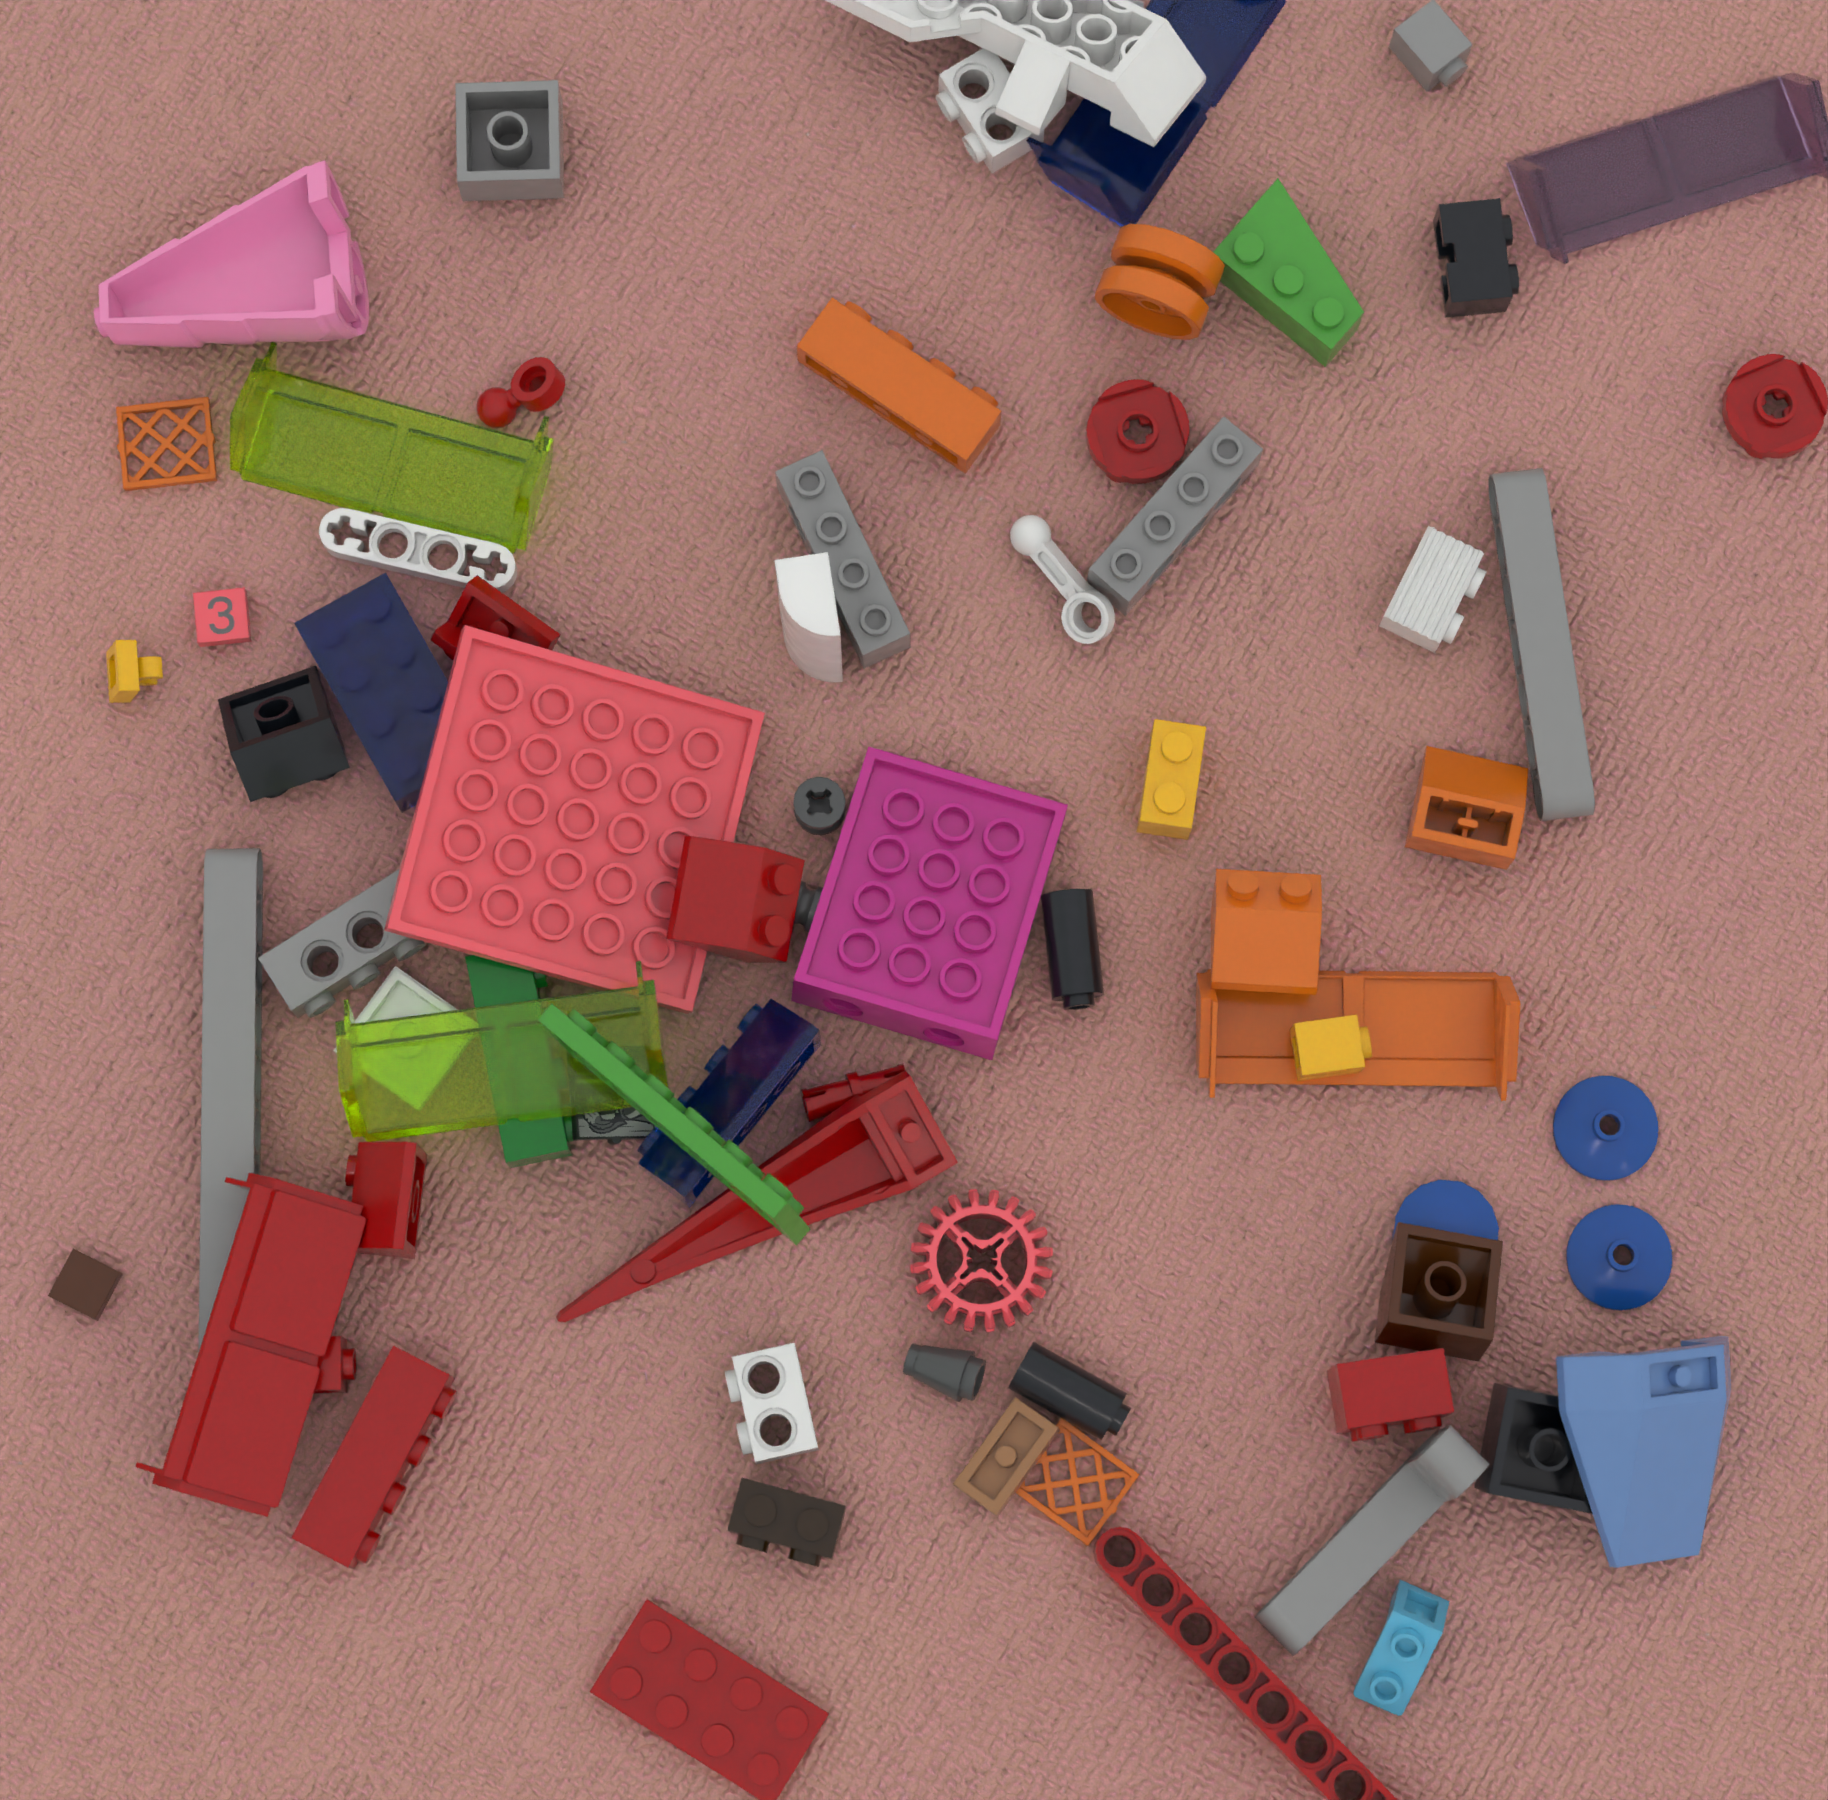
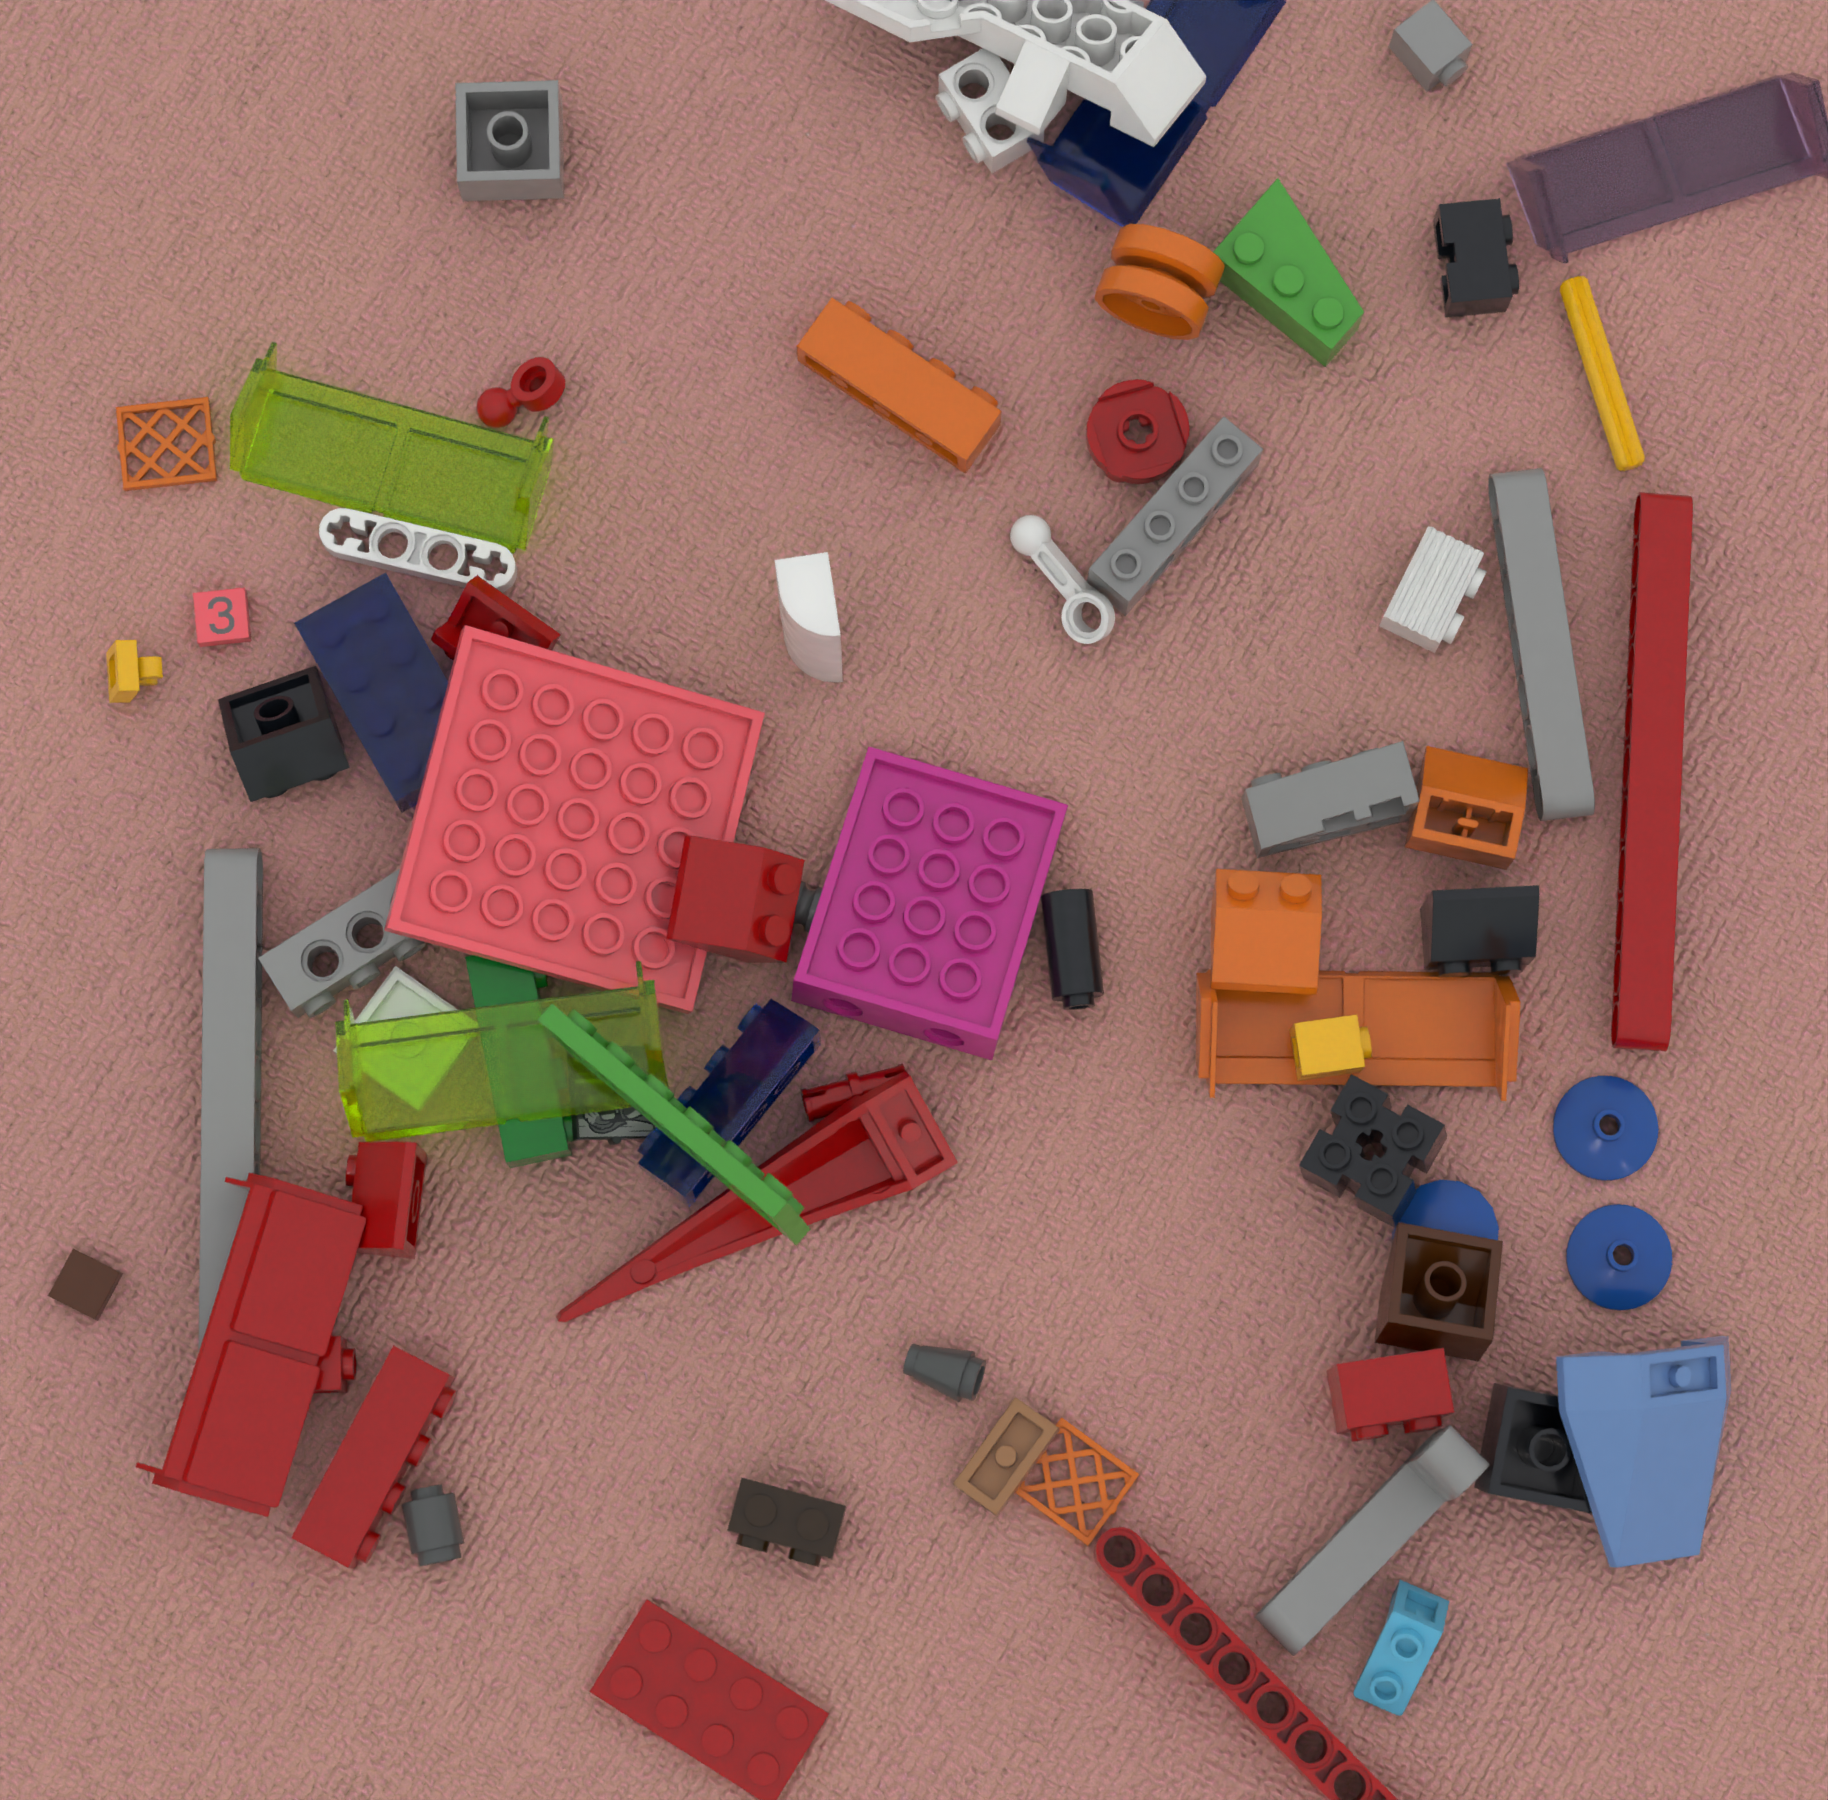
(248, 276): bright pink cone -> none
(433, 1525): none -> dark grey brick
(786, 1401): white brick -> none
(820, 819): dark grey wheel -> none
(858, 585): light grey brick -> none
(1014, 1229): coral gear -> none
(1070, 1392): black brick -> none
(1171, 779): yellow brick -> none
(1330, 800): none -> light grey wedge
(1383, 1183): none -> black brick
(1480, 929): none -> black slope
(1602, 373): none -> yellow axle
(1652, 772): none -> red beam
(1784, 379): red plate -> none

